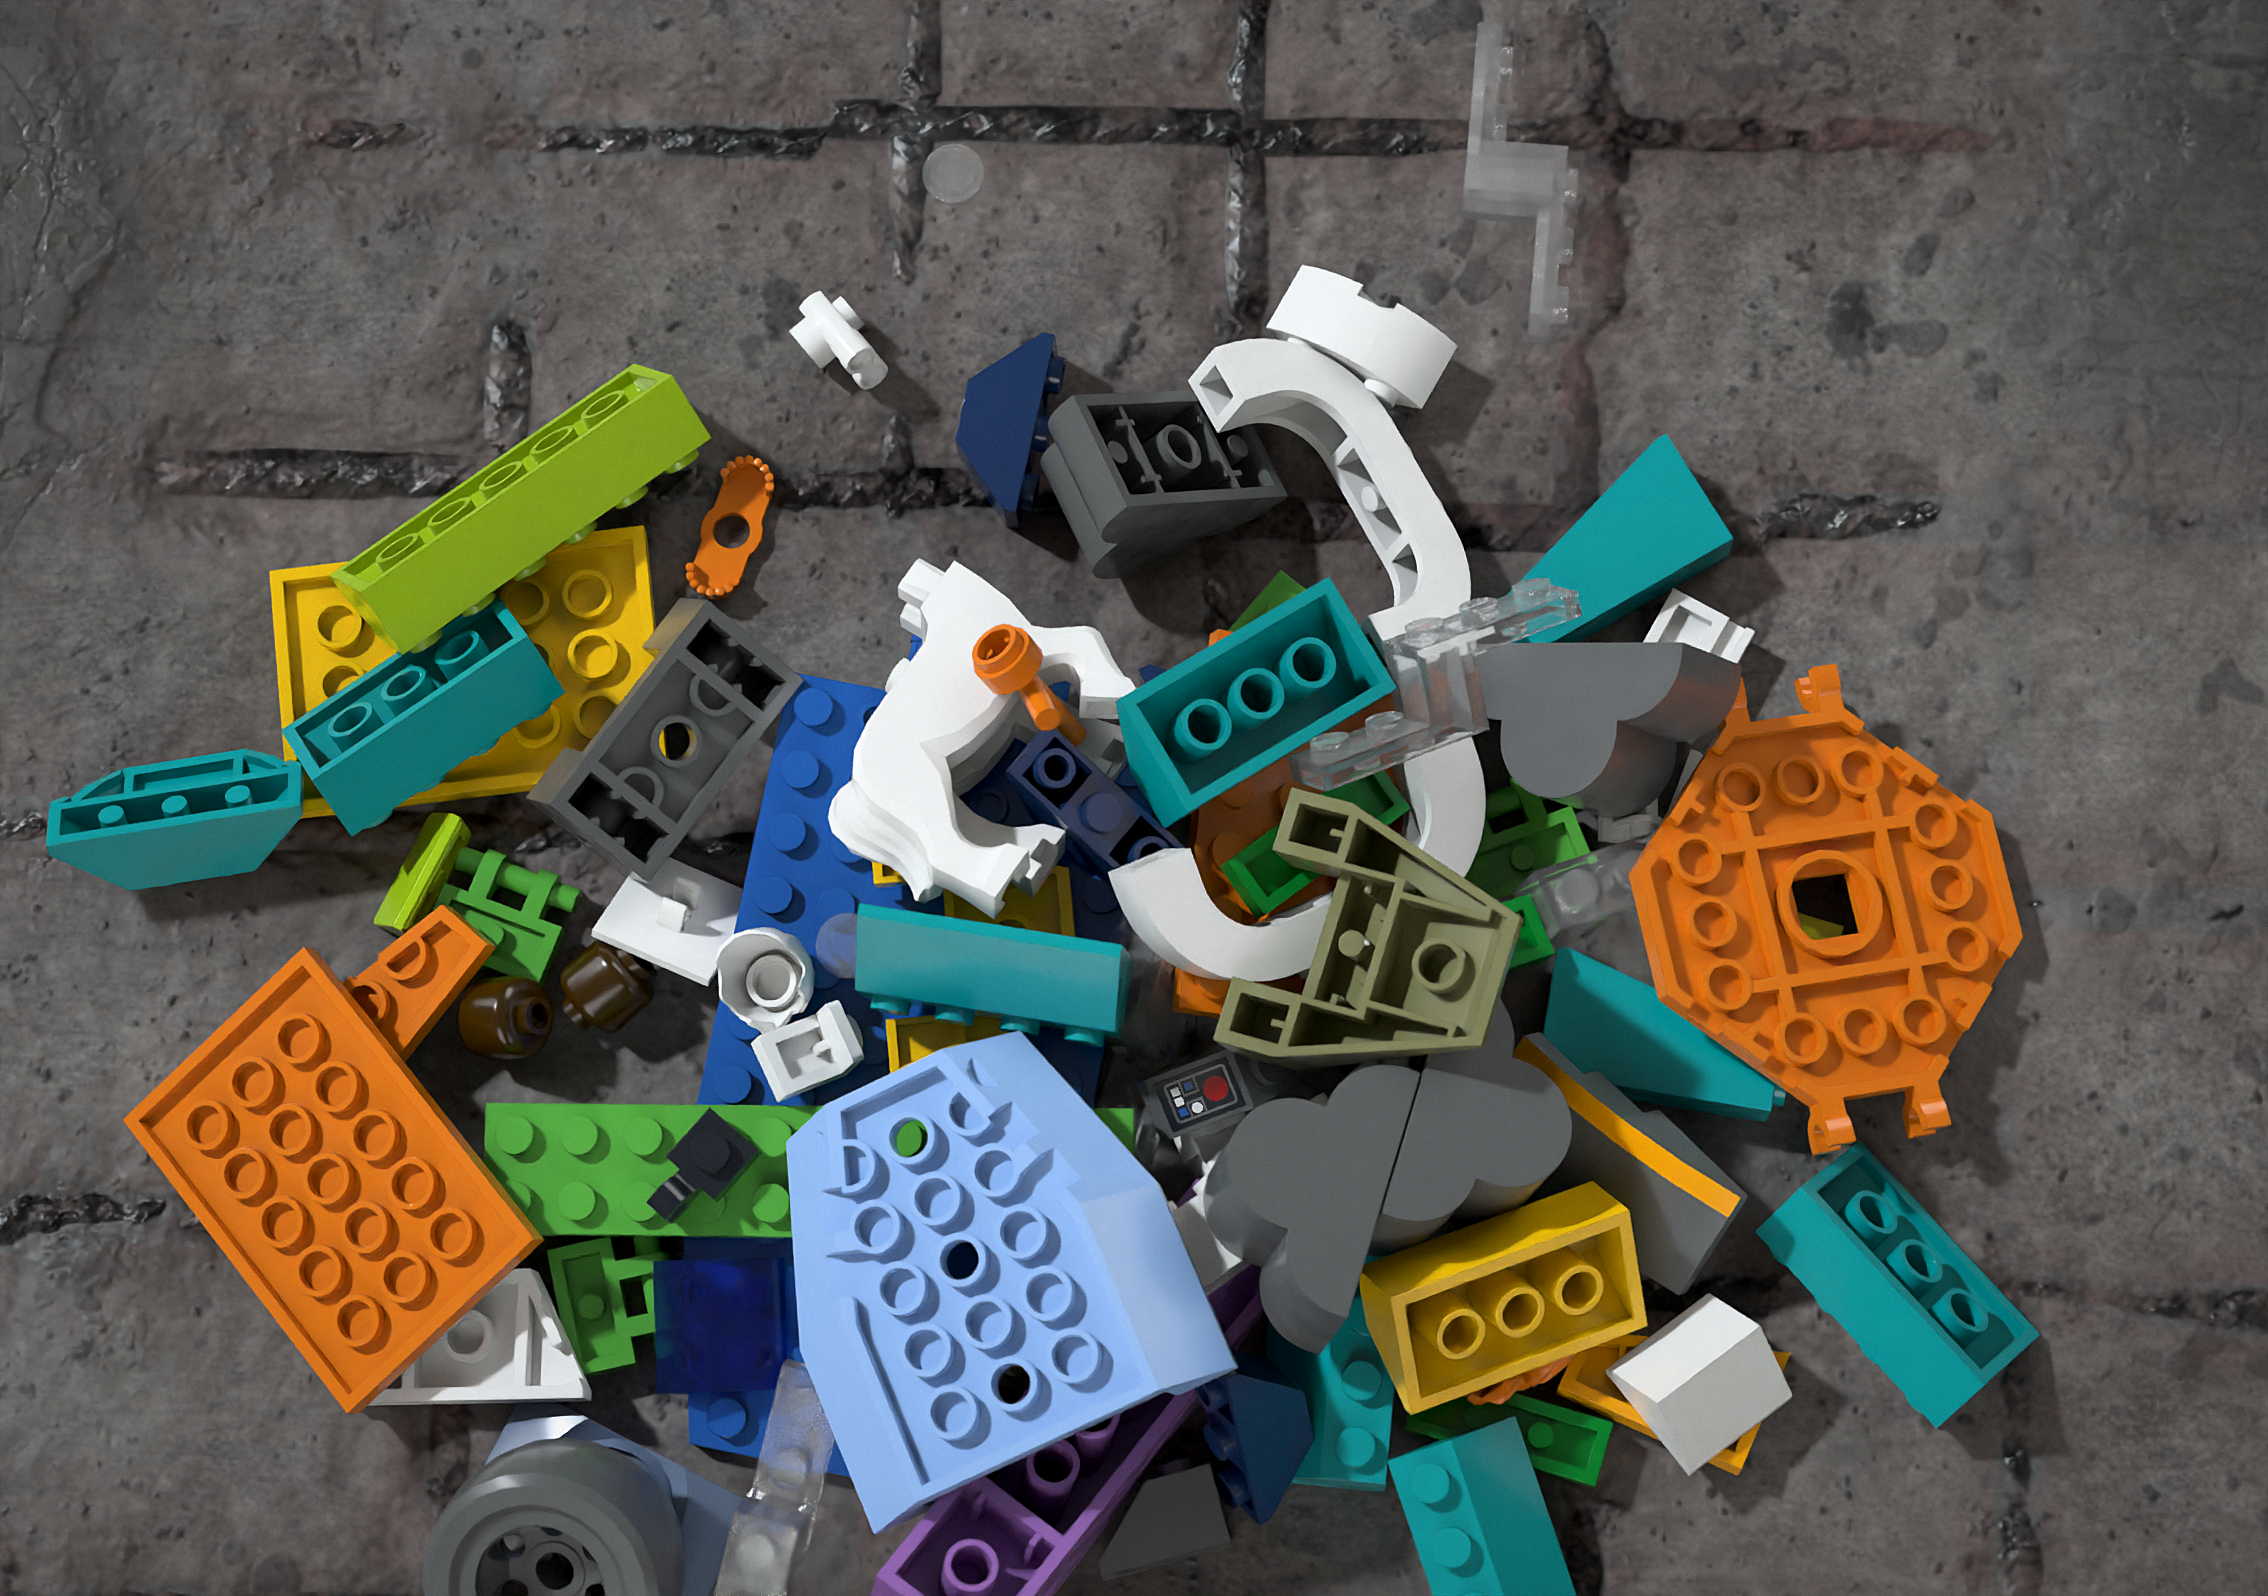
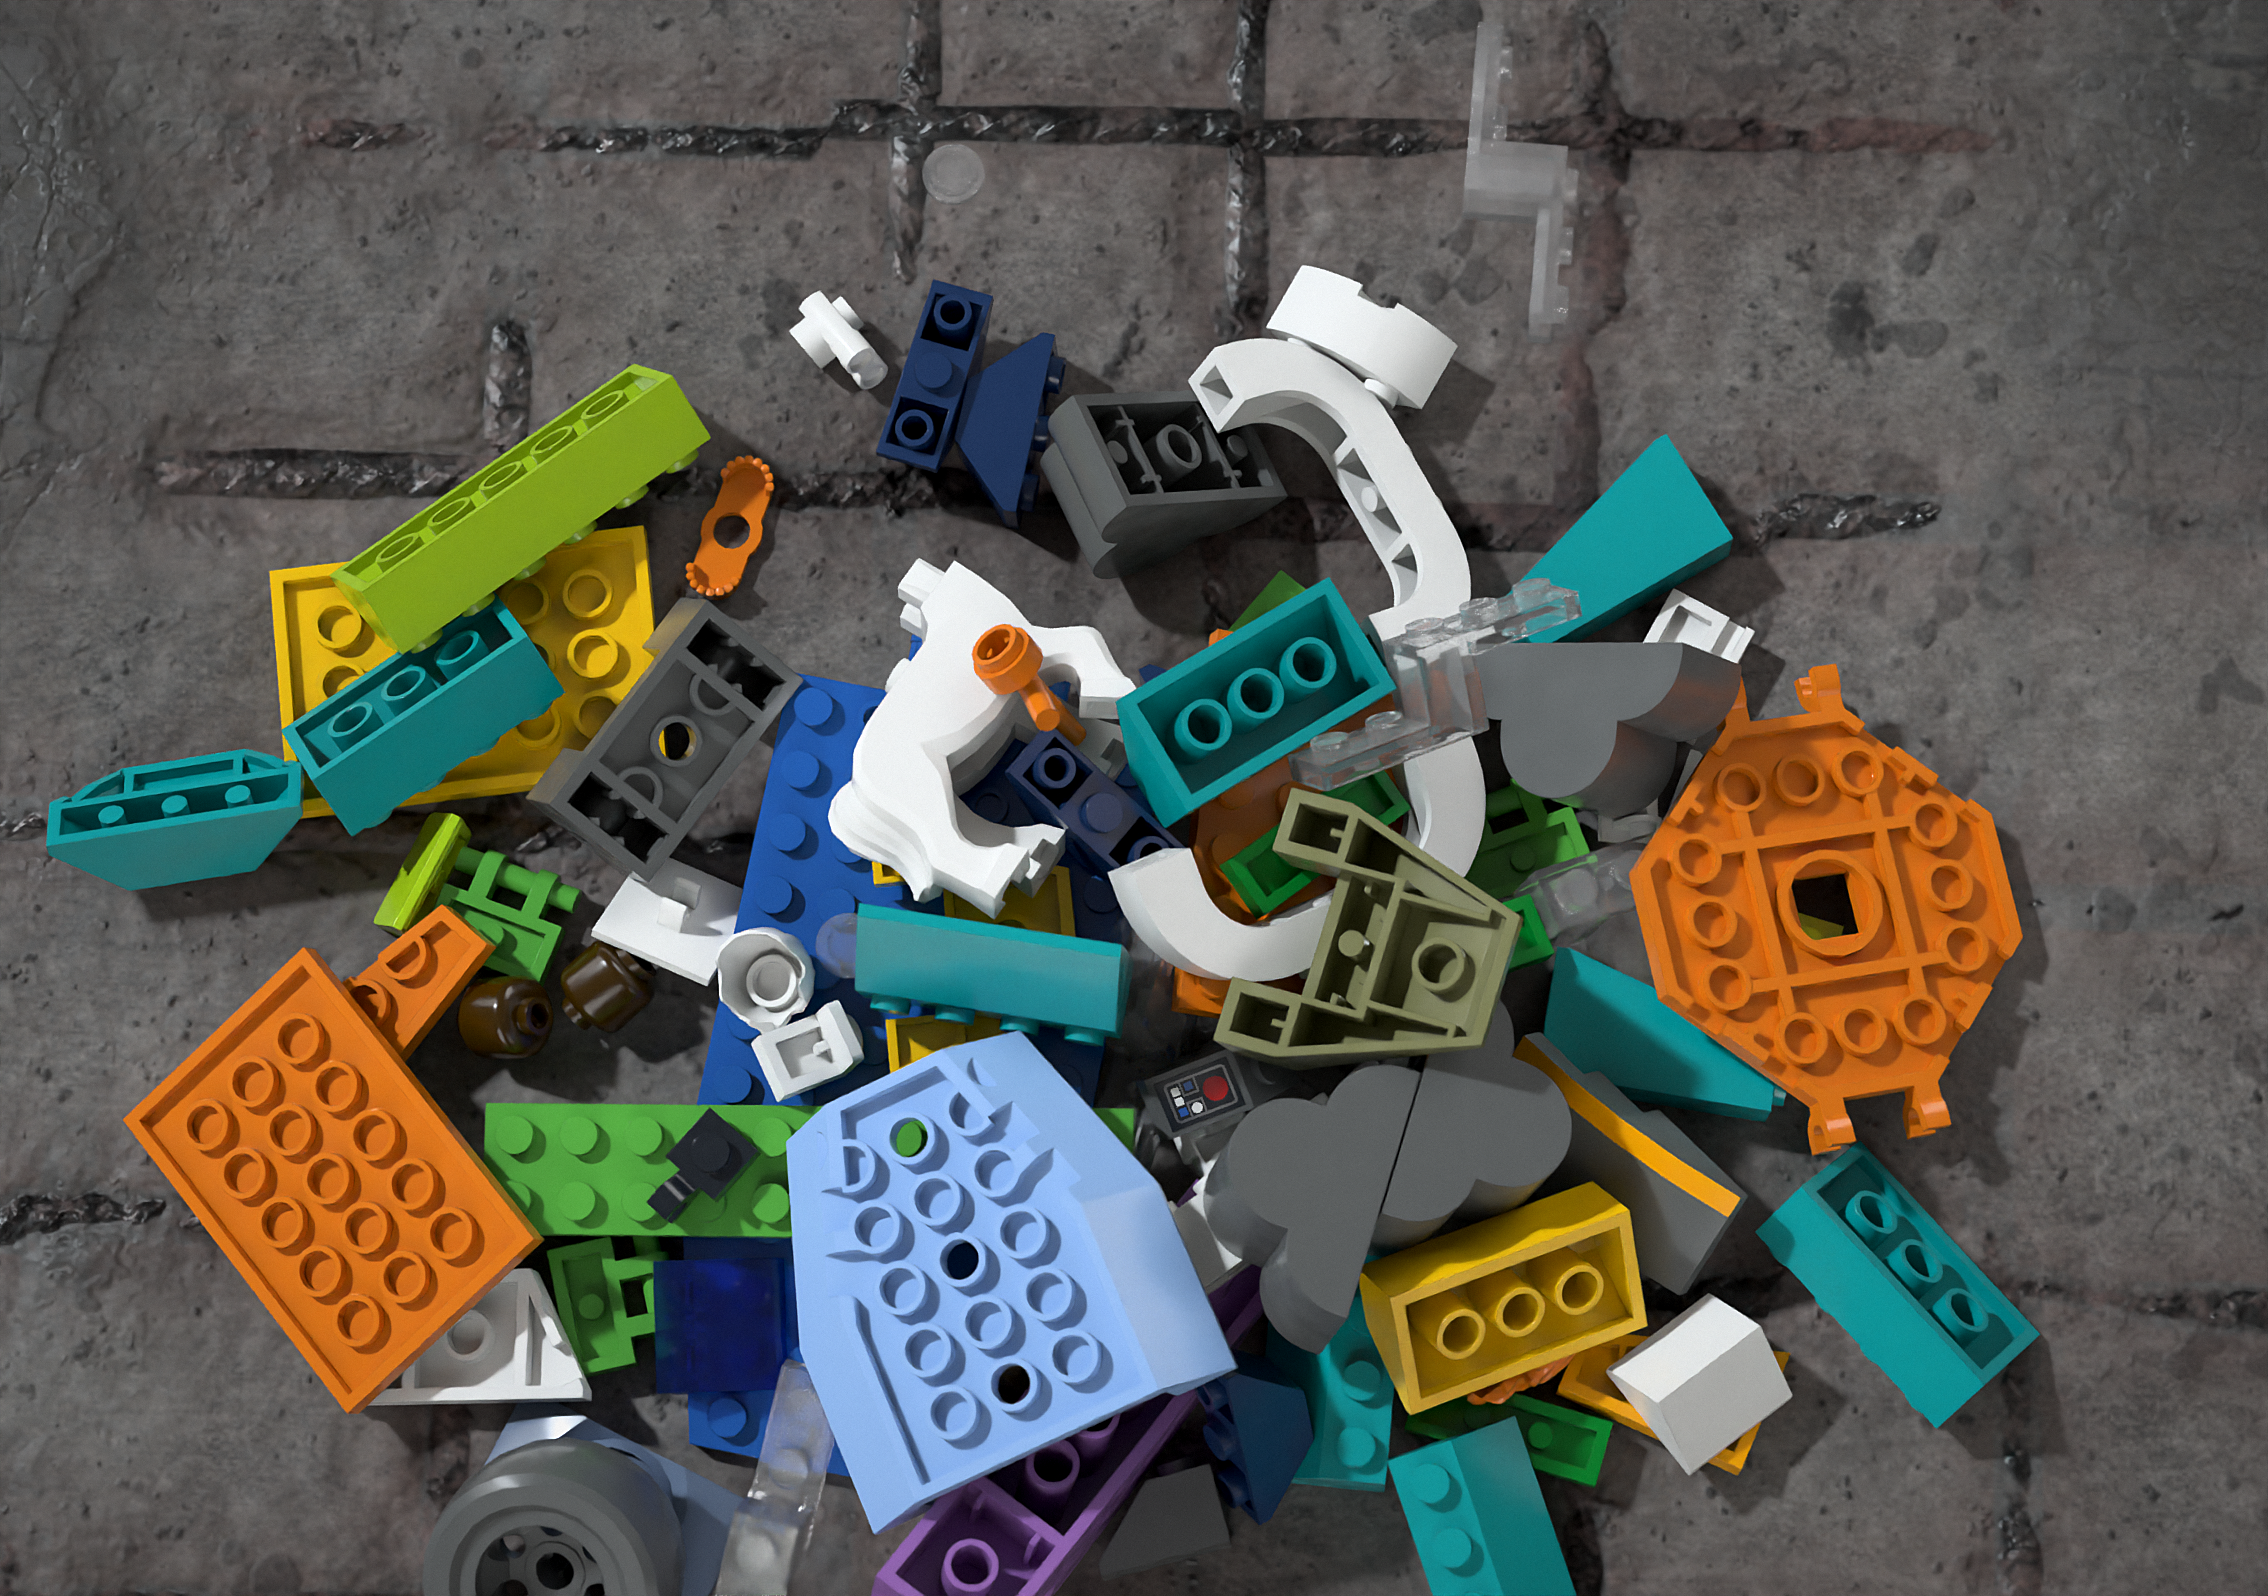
(935, 376): none -> dark blue slope

